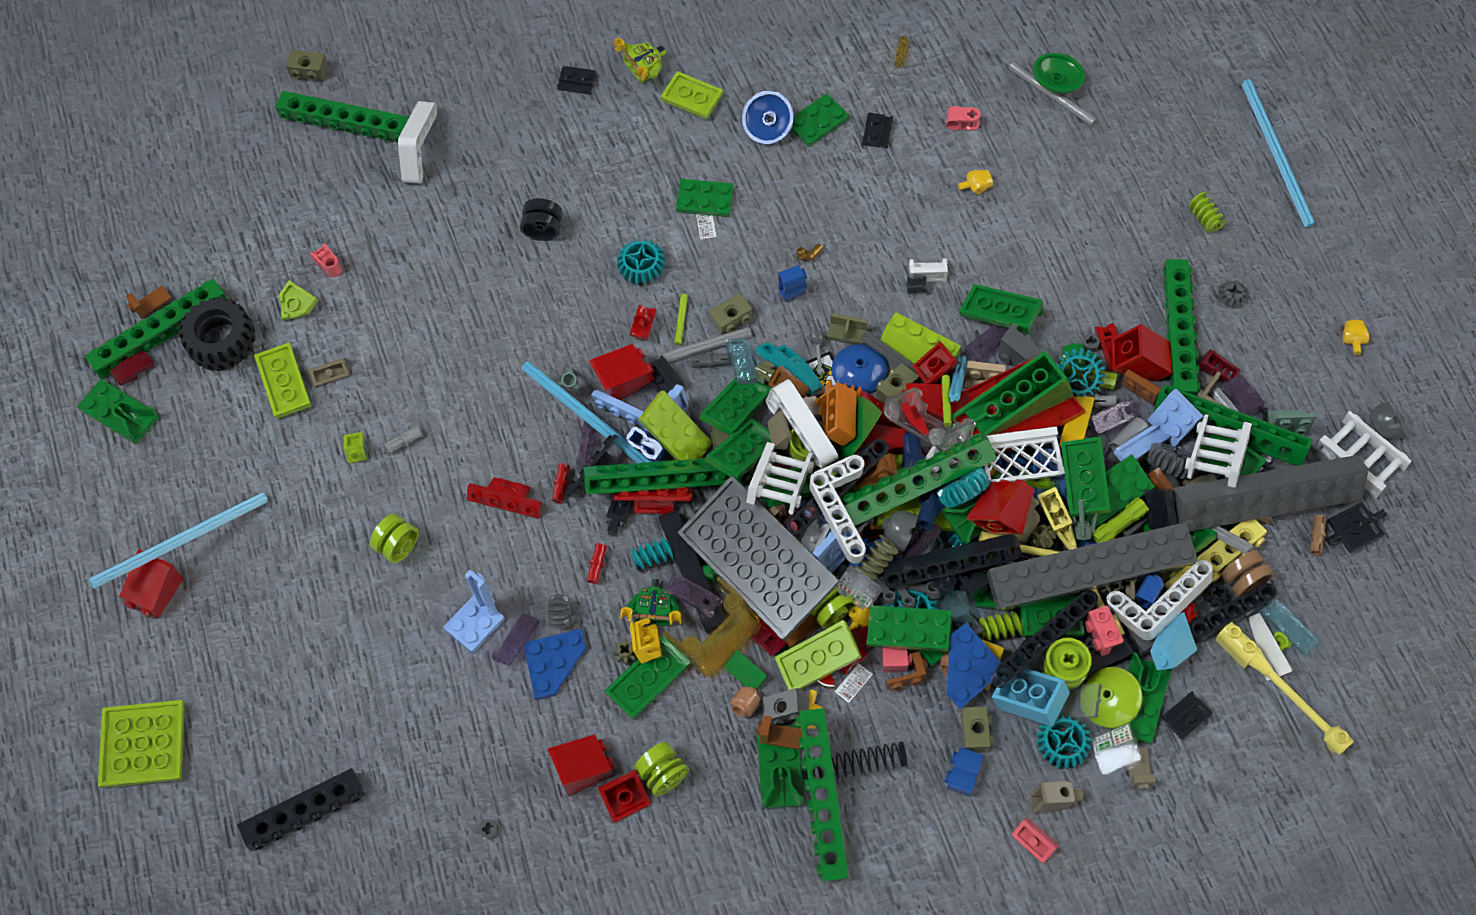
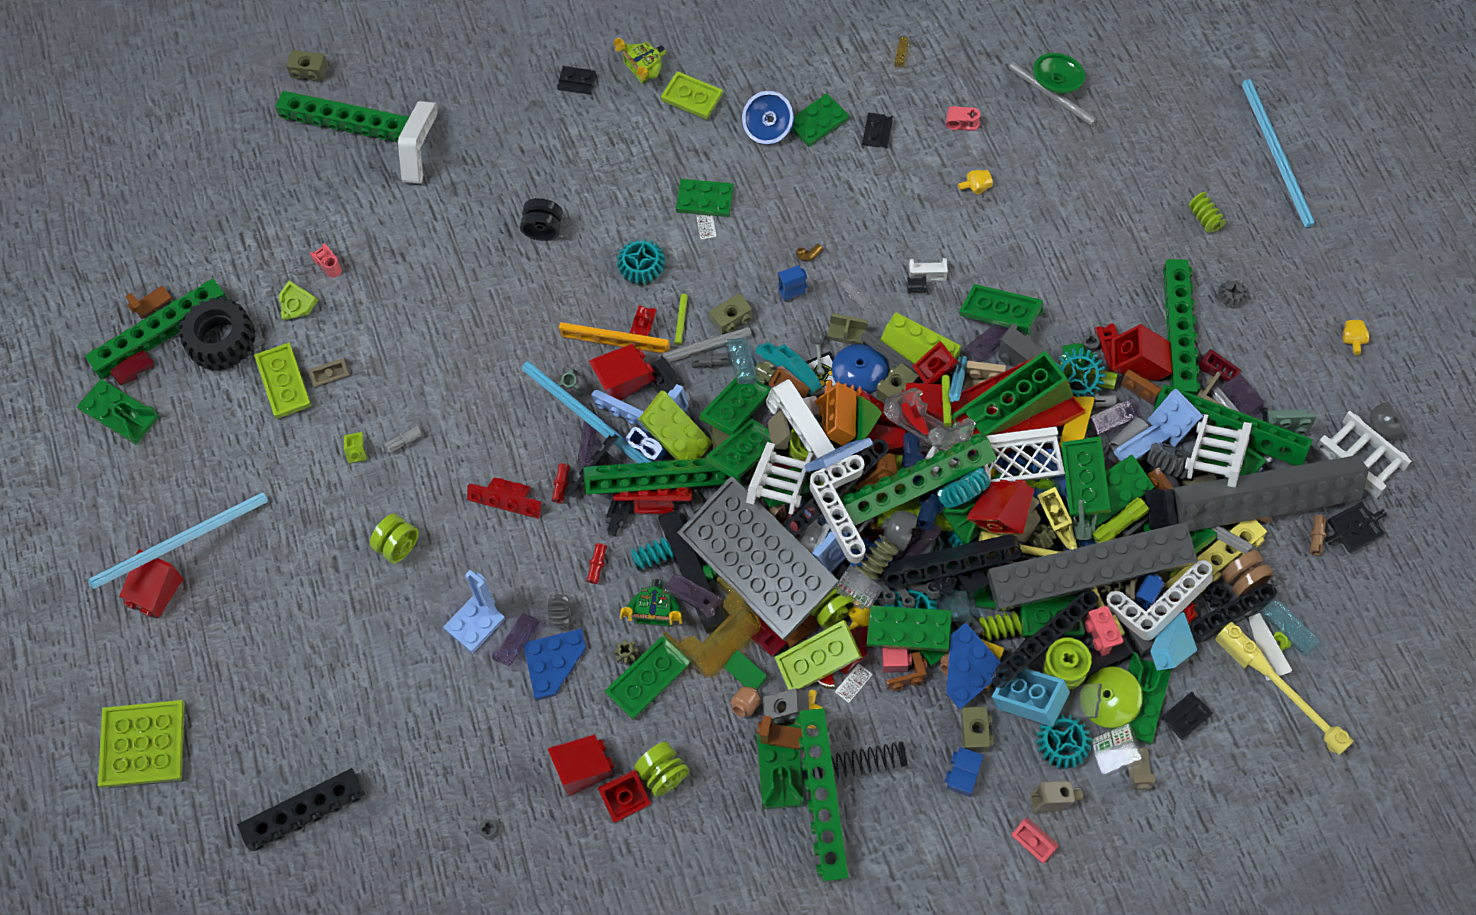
(613, 338): none -> light orange tile
(645, 640): yellow hinge -> none
(838, 454): none -> medium blue tile

